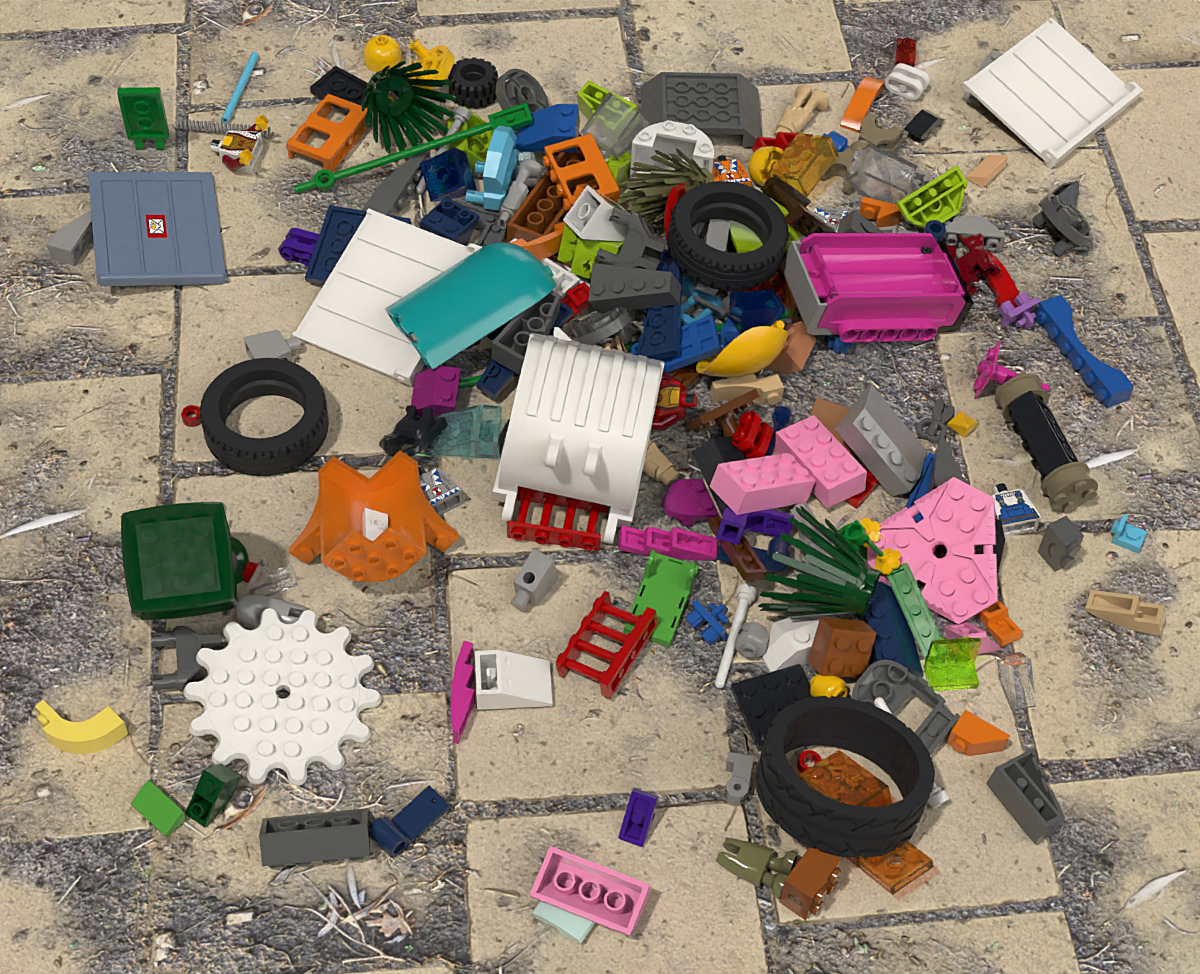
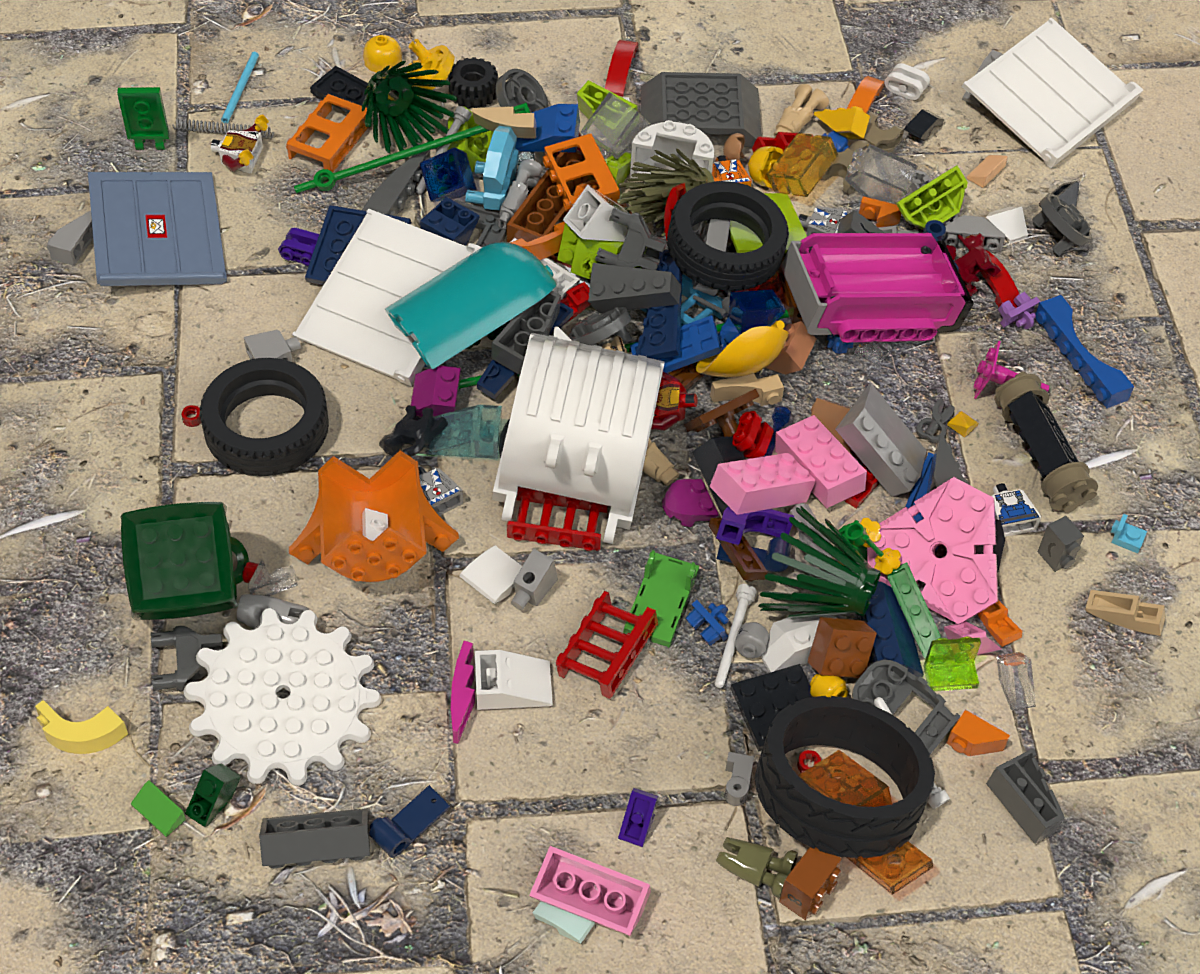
(490, 118): none -> tan slope
(492, 574): none -> white slope
(620, 66): none -> red slope
(675, 544): dark pink slope -> none
(733, 147): none -> medium nougat hair
(796, 204): dark brown fence -> none
(847, 122): none -> yellow slope
(905, 51): clear red hips -> none
(1010, 222): none -> white slope

